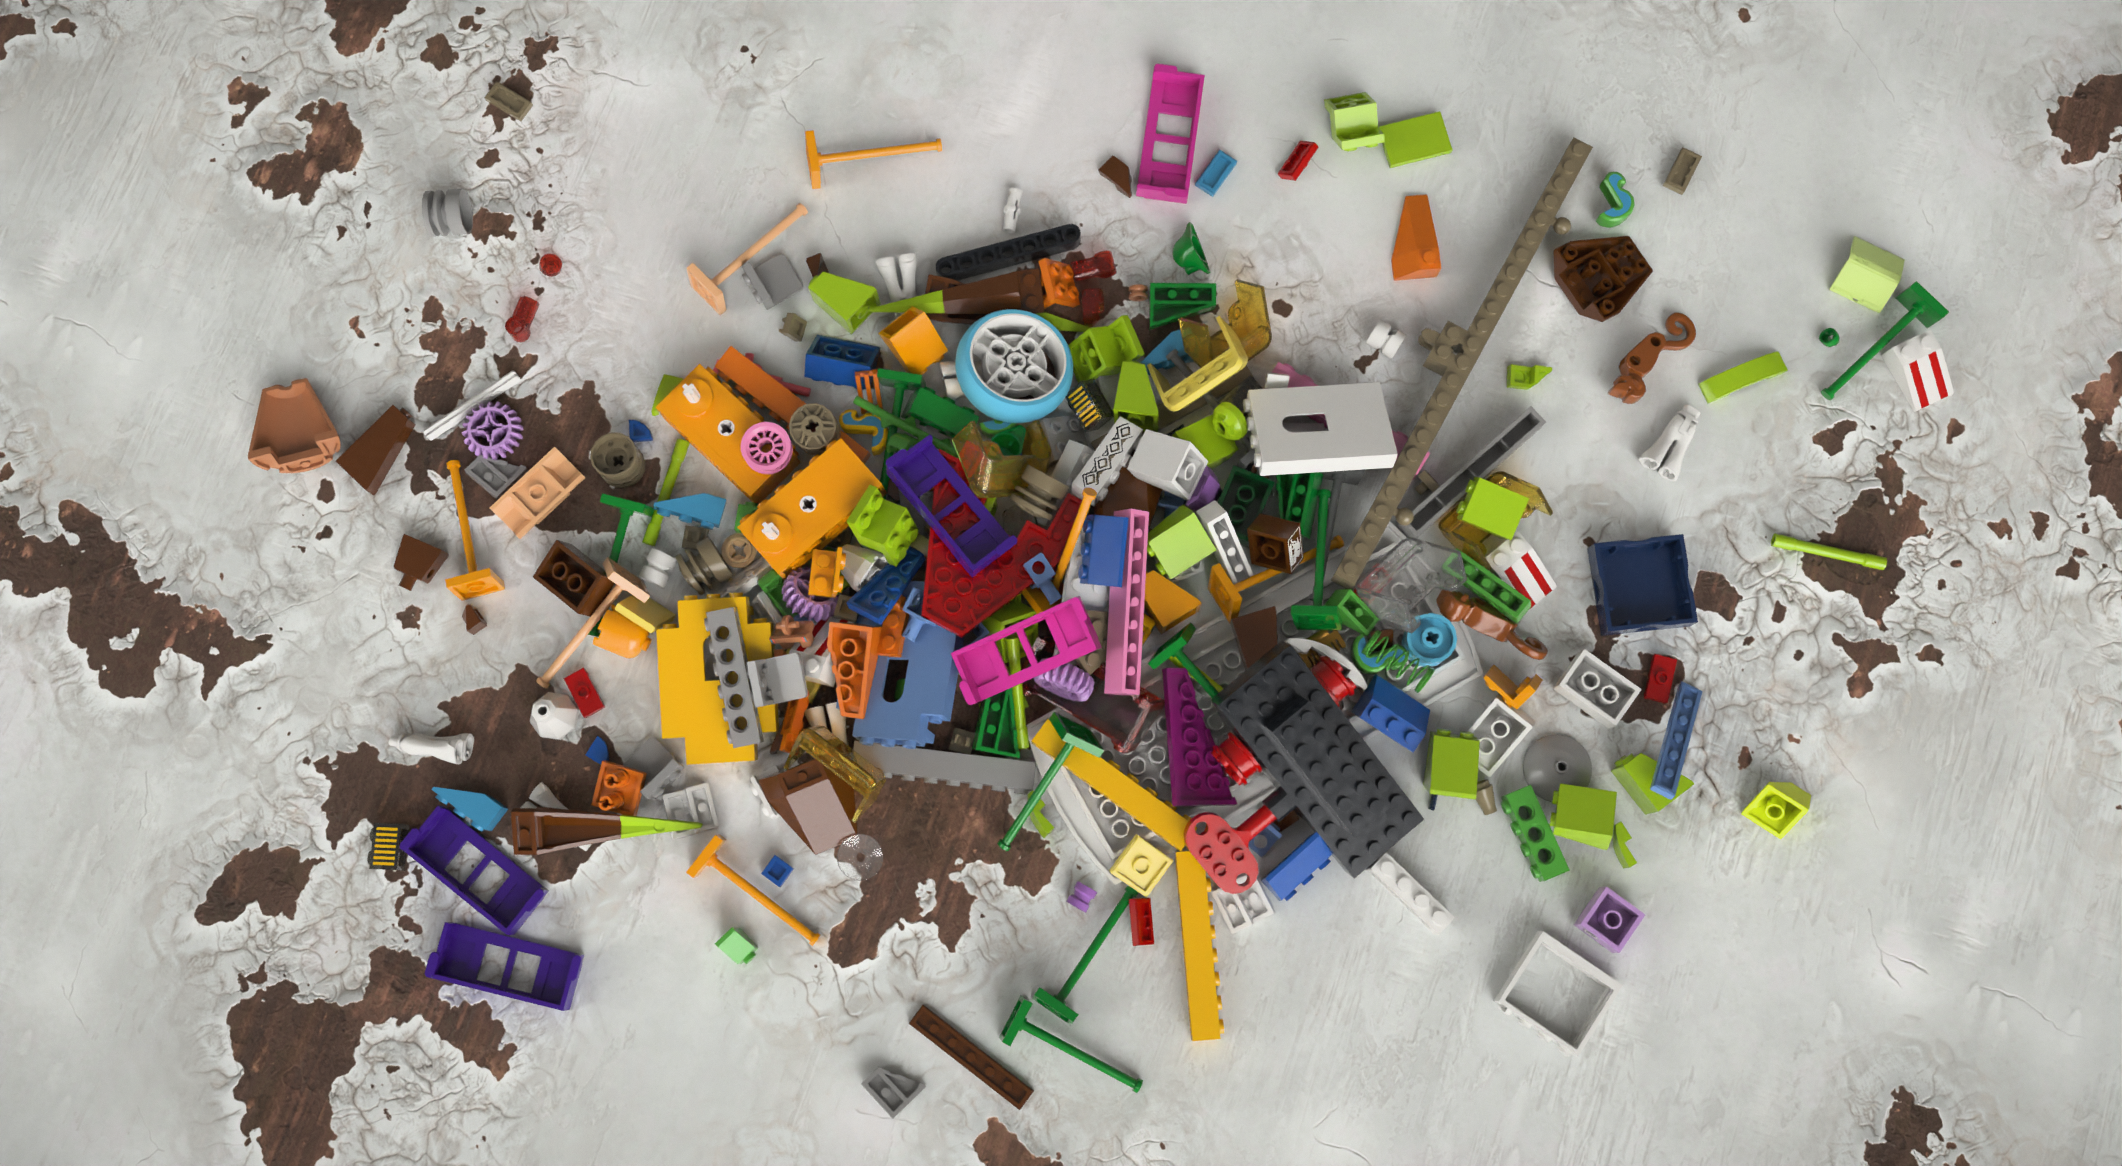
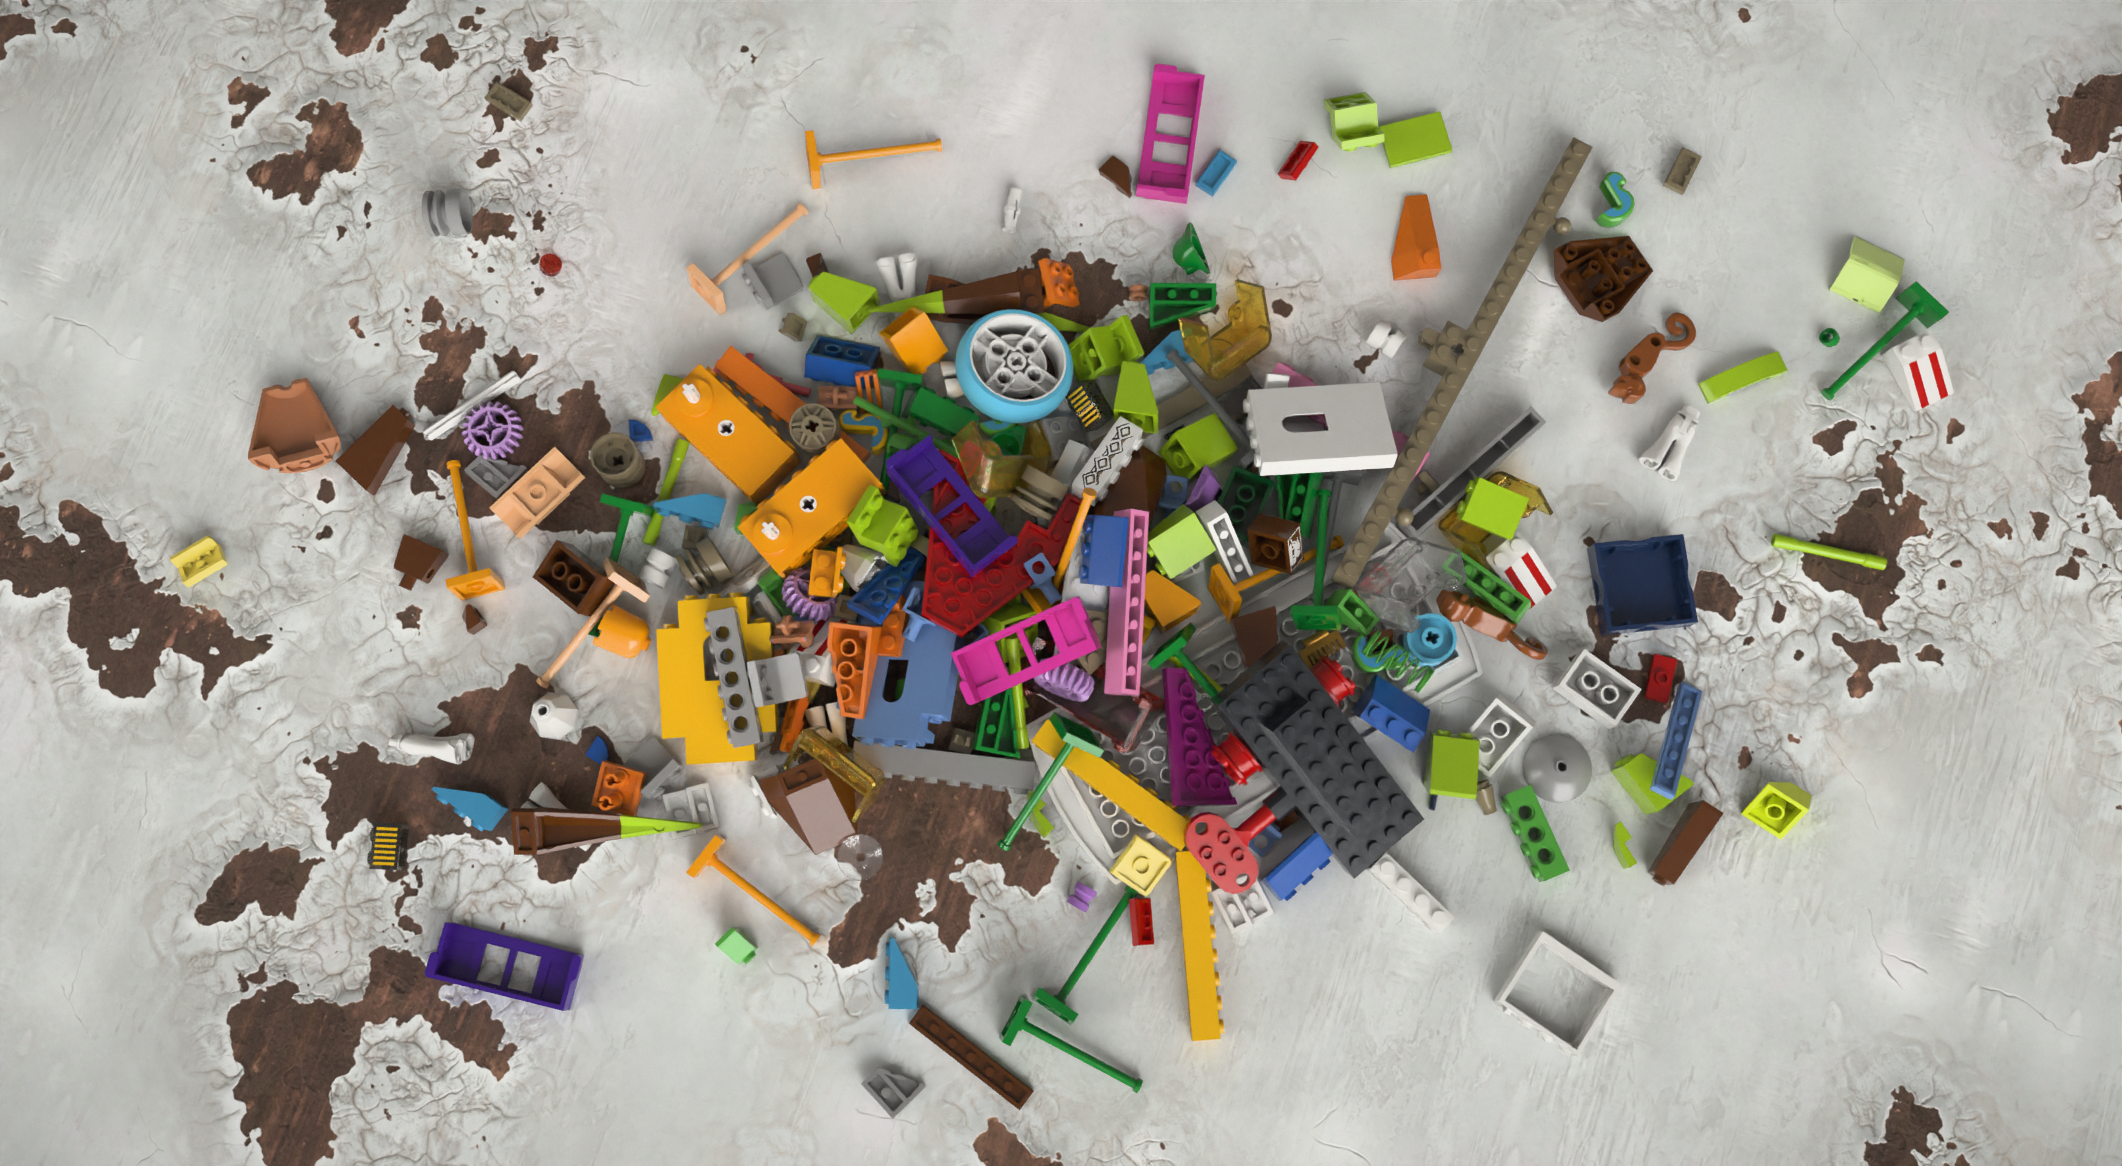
(199, 560): none -> light yellow bracket
(441, 840): dark purple piece -> none
(522, 317): clear red piece -> none
(584, 692): red plate -> none
(647, 615): light yellow tile -> none
(728, 551): tan gear -> none
(769, 467): bright pink wheel -> none
(777, 871): blue plate -> none
(837, 397): none -> nougat hips
(903, 986): none -> dark azure slope
(1015, 245): black beam -> none
(1092, 305): clear red rock -> none
(1099, 266): clear red piece -> none
(1168, 463): white slope -> none
(1206, 377): light yellow windscreen -> none
(1229, 421): lime piece -> none
(1352, 672): white slope -> none
(1511, 693): light orange bracket -> none
(1525, 377): lime slope -> none
(1584, 815): lime slope -> none
(1609, 919): lavender brick -> none
(1684, 842): none -> reddish brown slope

